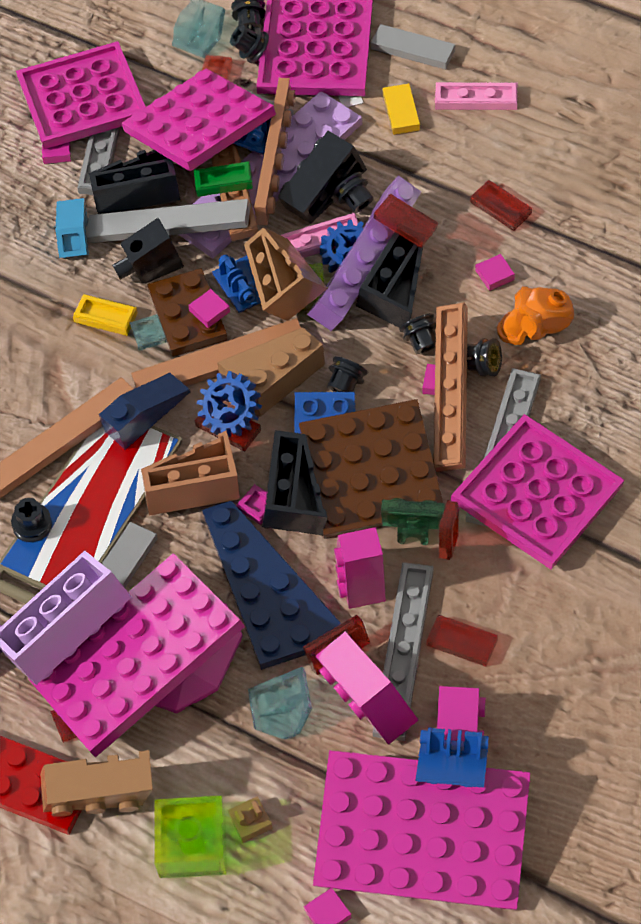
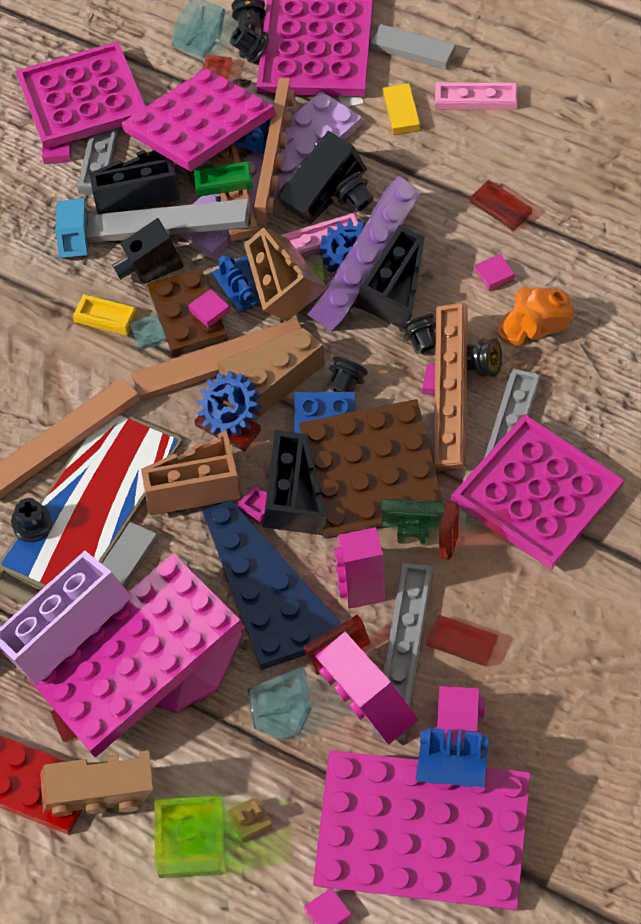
(141, 408): dark blue slope -> none
(405, 220): clear red tile -> none

